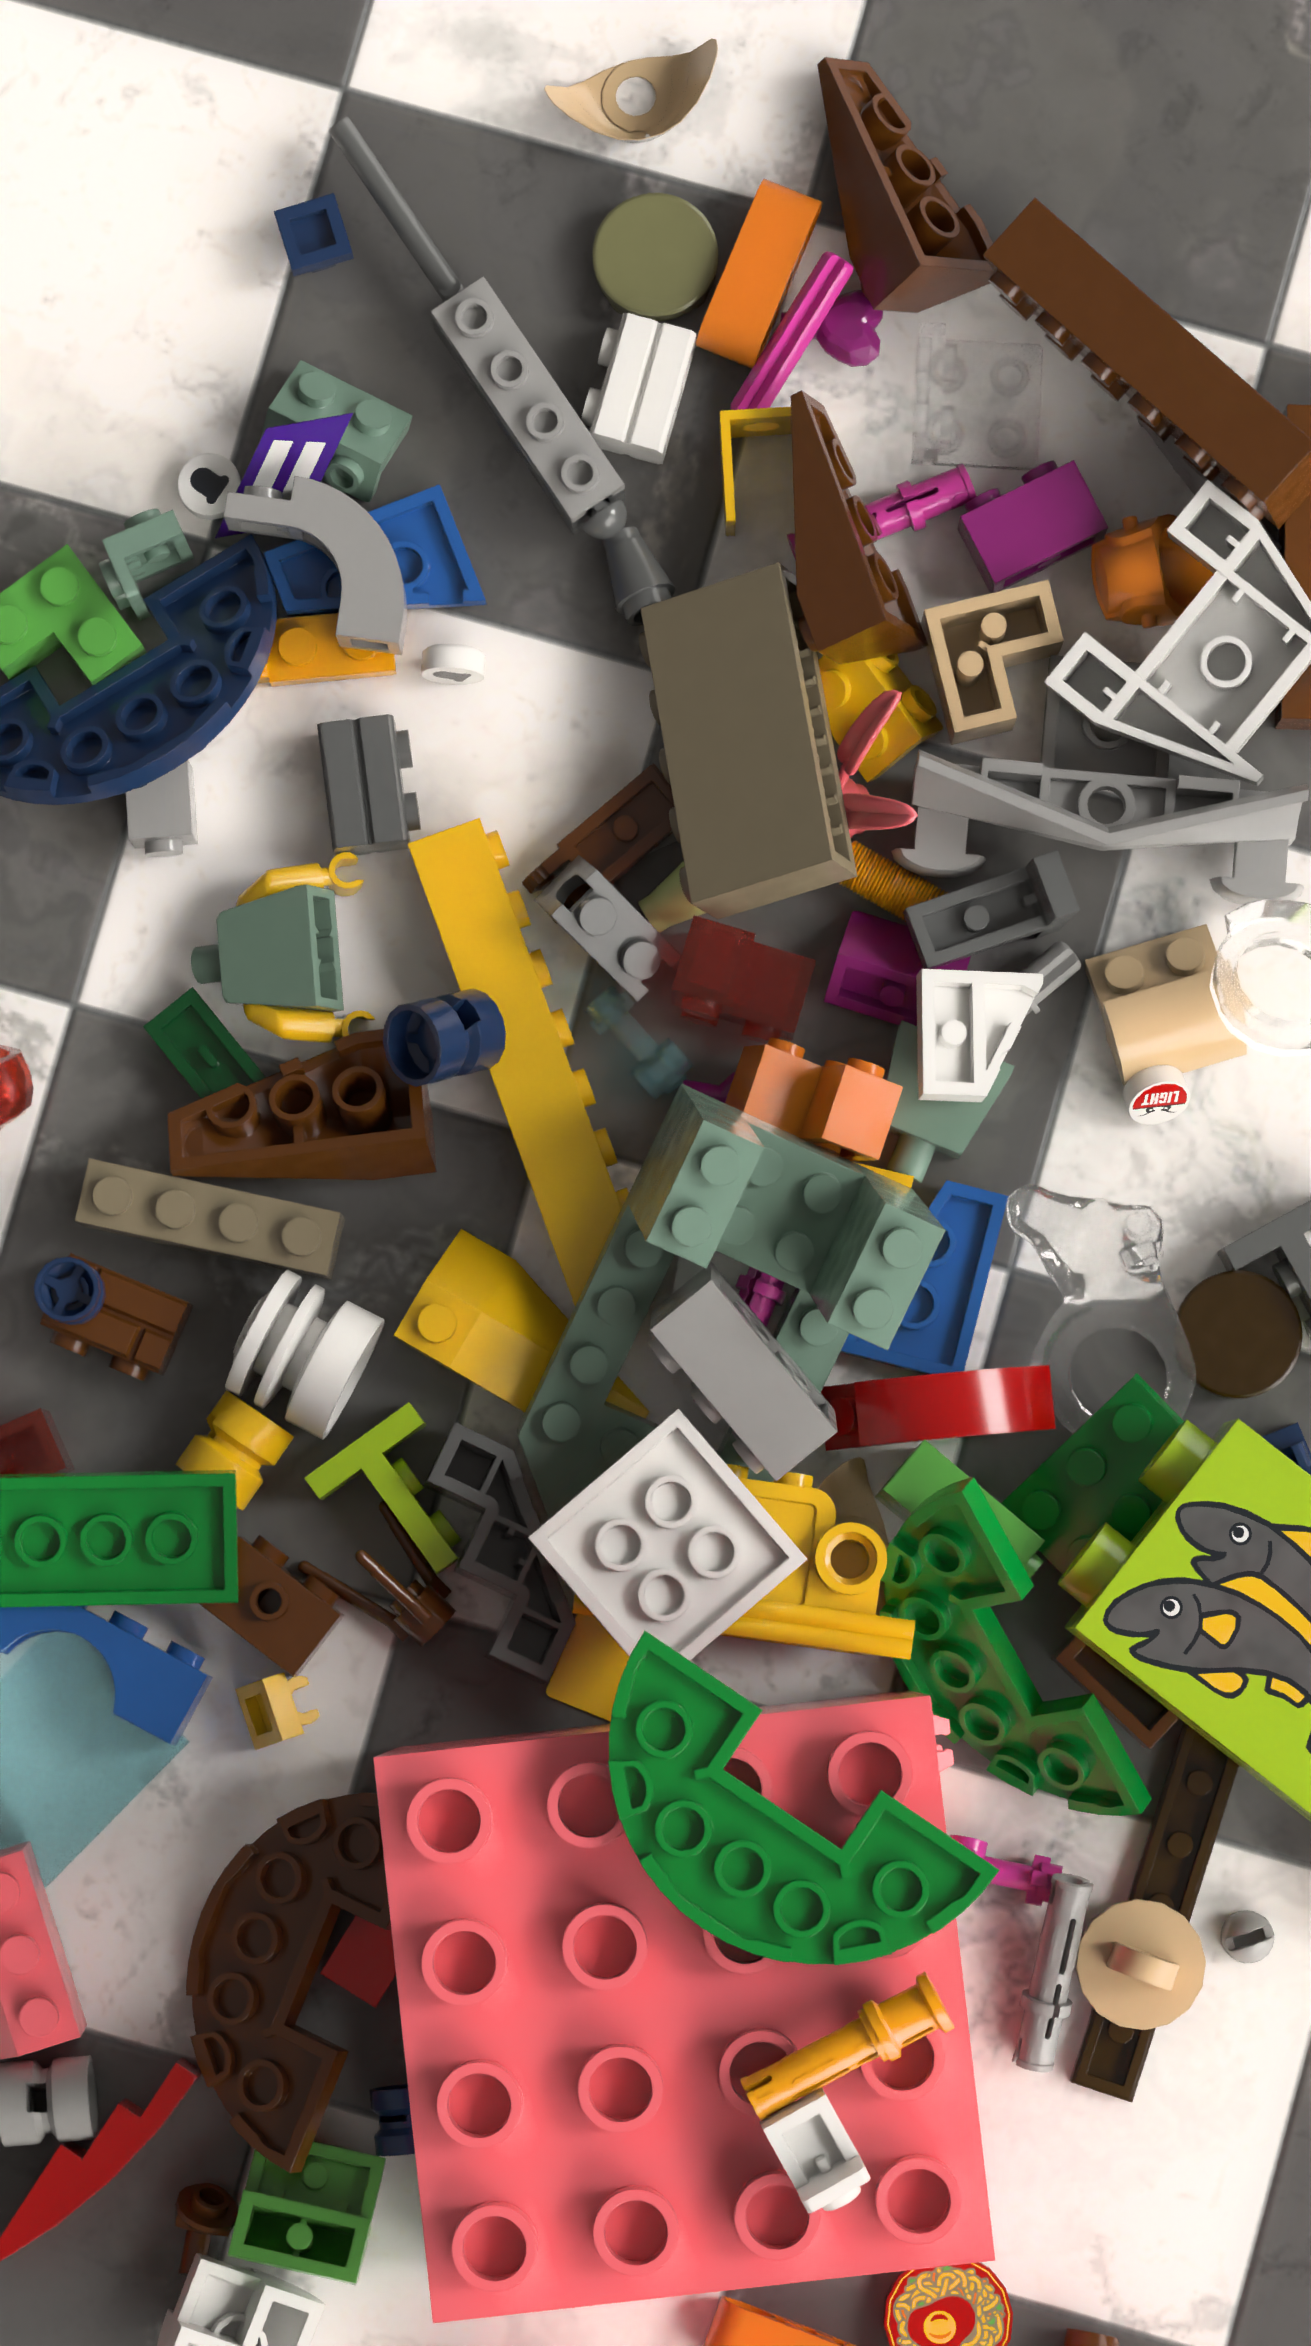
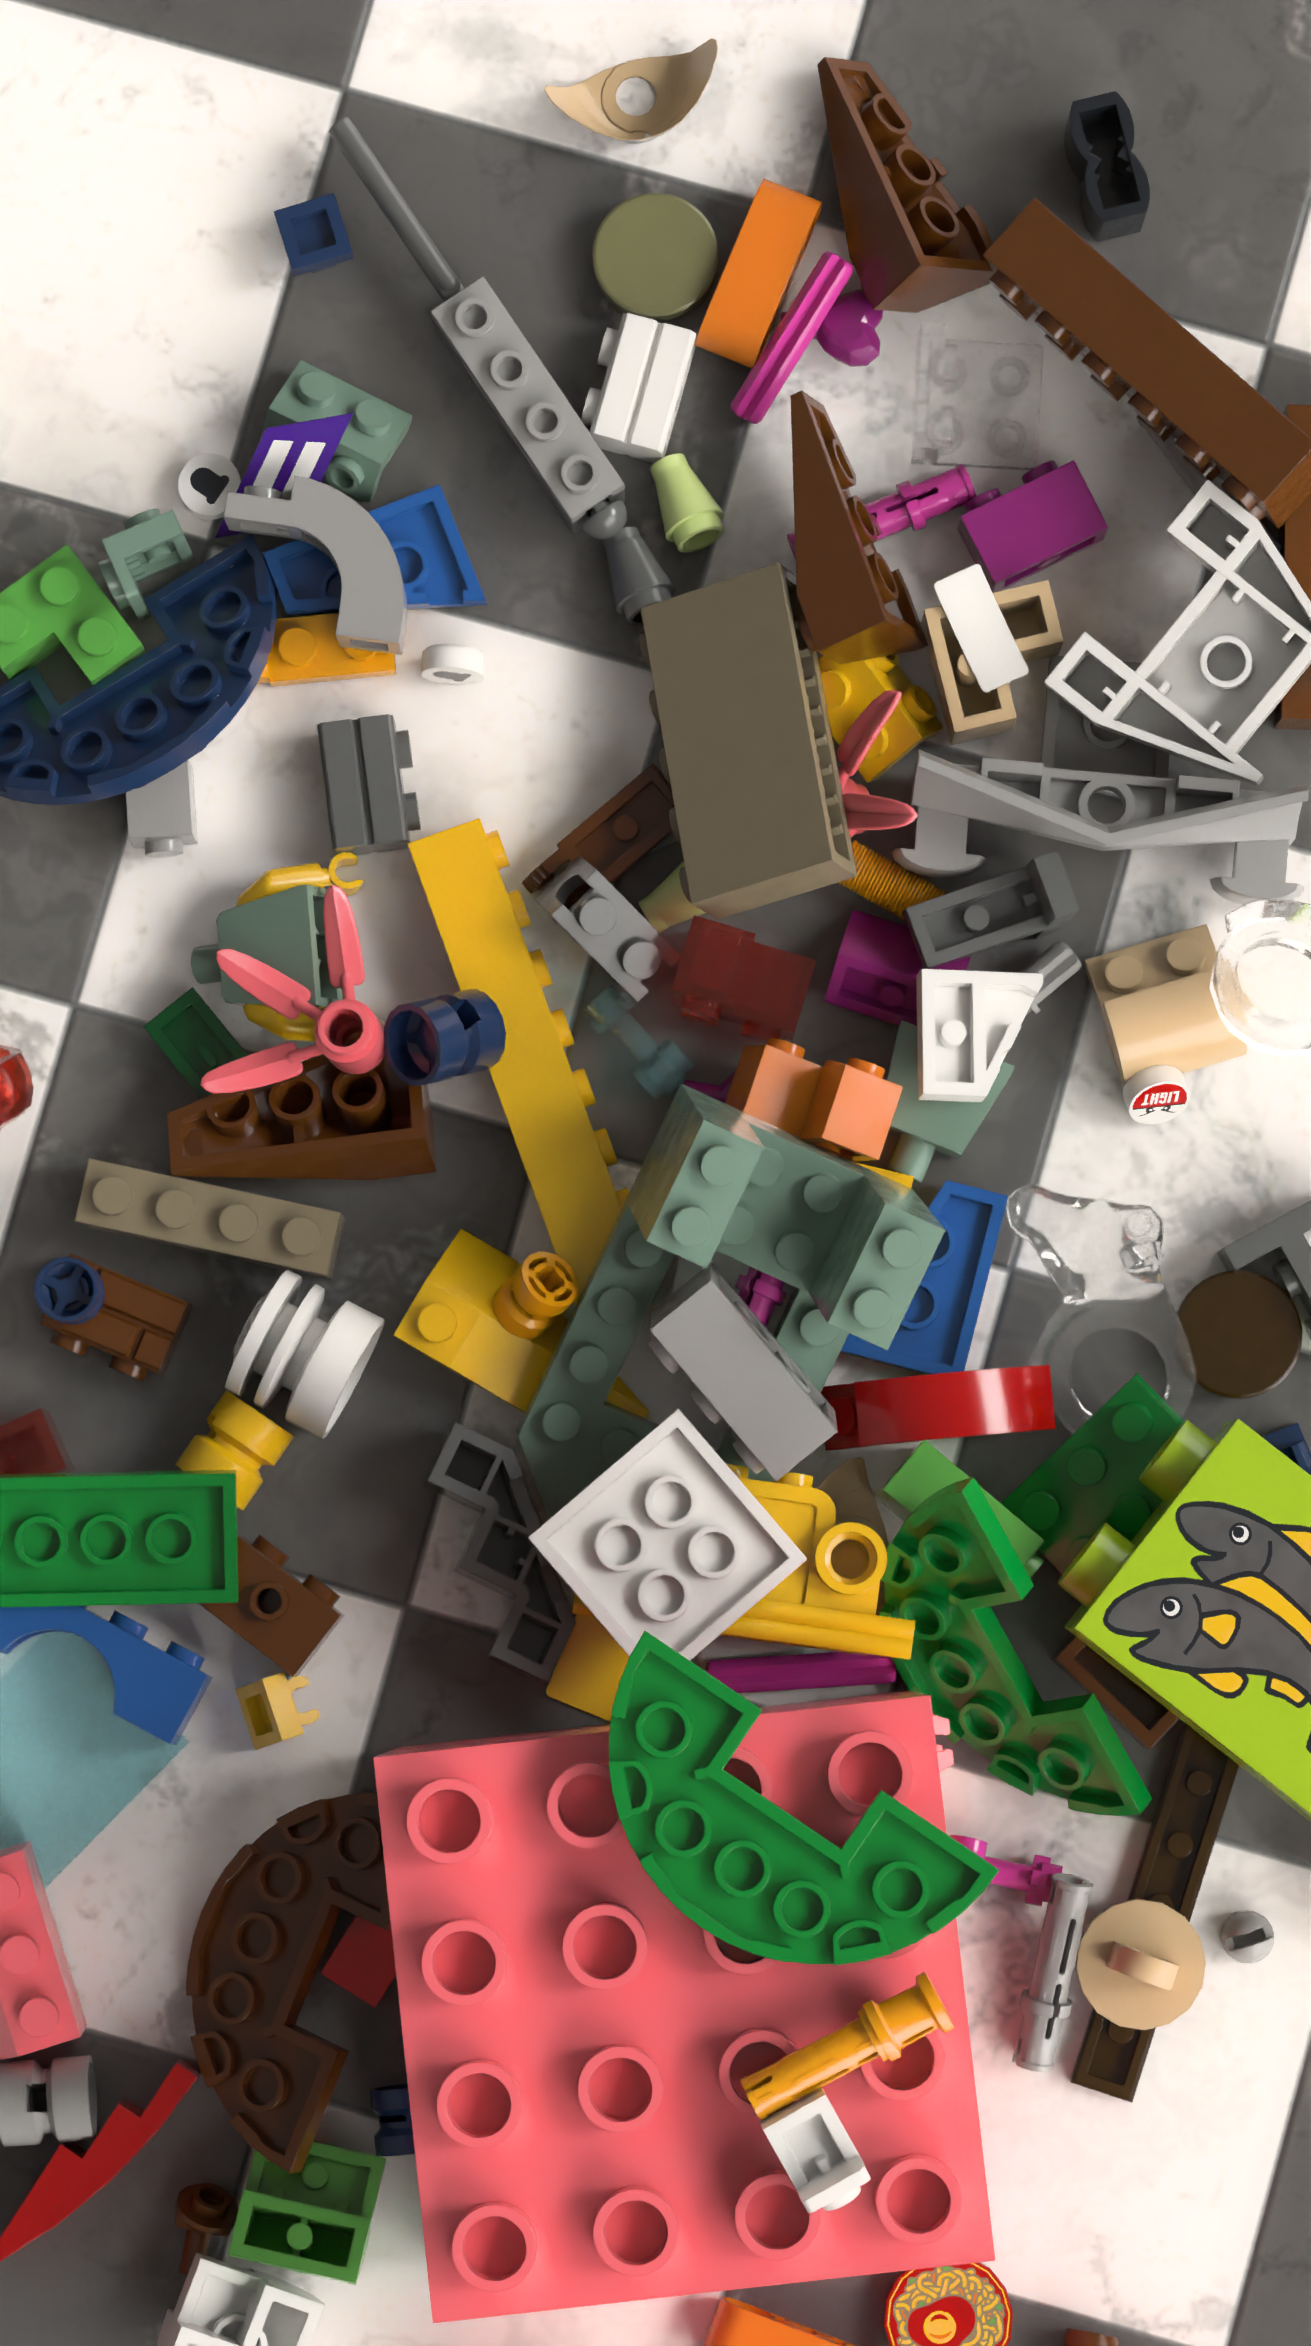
(290, 998): none -> coral plant
(394, 1483): lime bracket -> none
(418, 1608): reddish brown plant -> none
(535, 1295): none -> light orange wheel
(686, 507): none -> yellowish green cone
(741, 424): yellow piece -> none
(802, 1671): none -> dark pink axle
(980, 628): none -> white sticker
(1112, 177): none -> black brick
(1144, 574): orange helmet -> none

